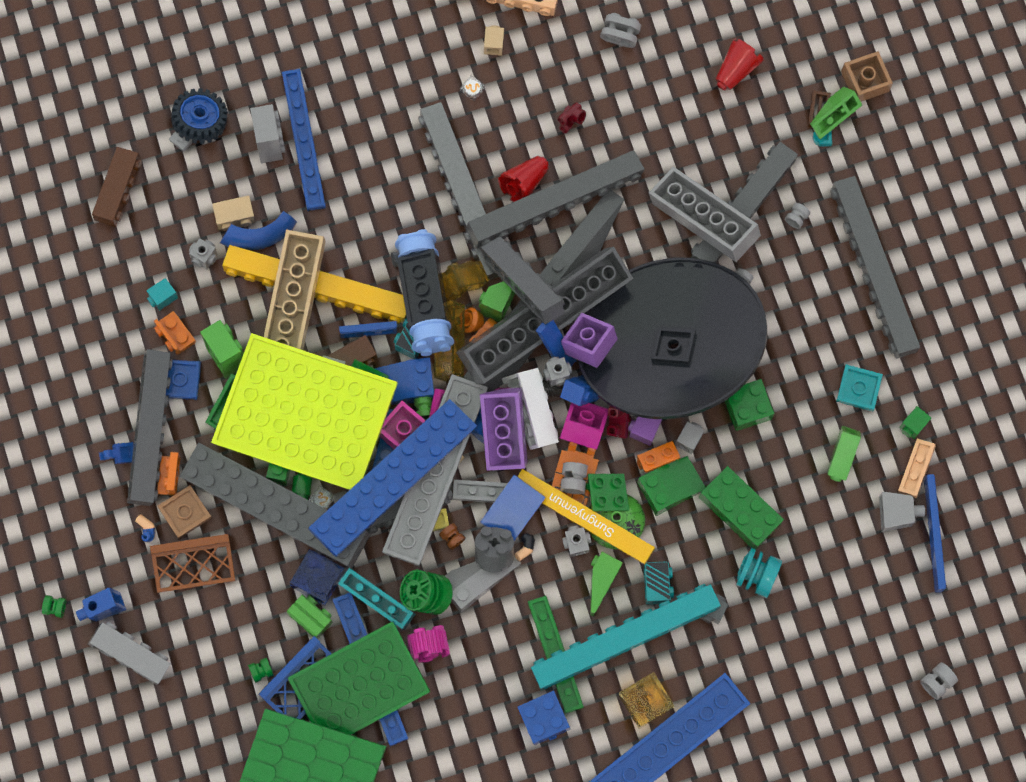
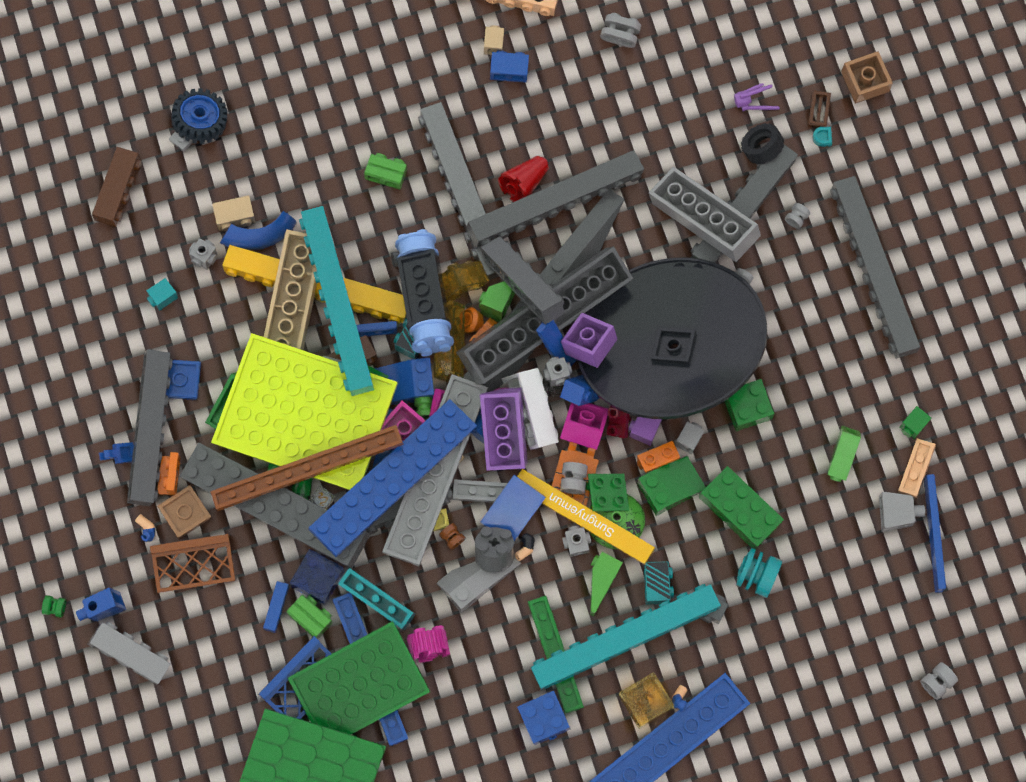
(175, 333): orange bracket -> none
(222, 347): bright green brick -> none
(260, 670): green wheel -> none
(268, 133): light grey brick -> none
(276, 607): none -> blue piece
(303, 140): blue tile -> none
(306, 468): none -> dark orange plate
(336, 300): none -> teal brick
(385, 171): none -> bright green brick
(426, 592): green wheel -> none
(472, 88): tile -> none
(509, 66): none -> blue brick
(571, 115): dark red plate -> none
(678, 696): none -> blue arm
(737, 64): red cone -> none
(743, 98): none -> medium lavender plant
(768, 151): none -> black tyre
(835, 111): bright green slope -> none
(859, 388): teal plate -> none

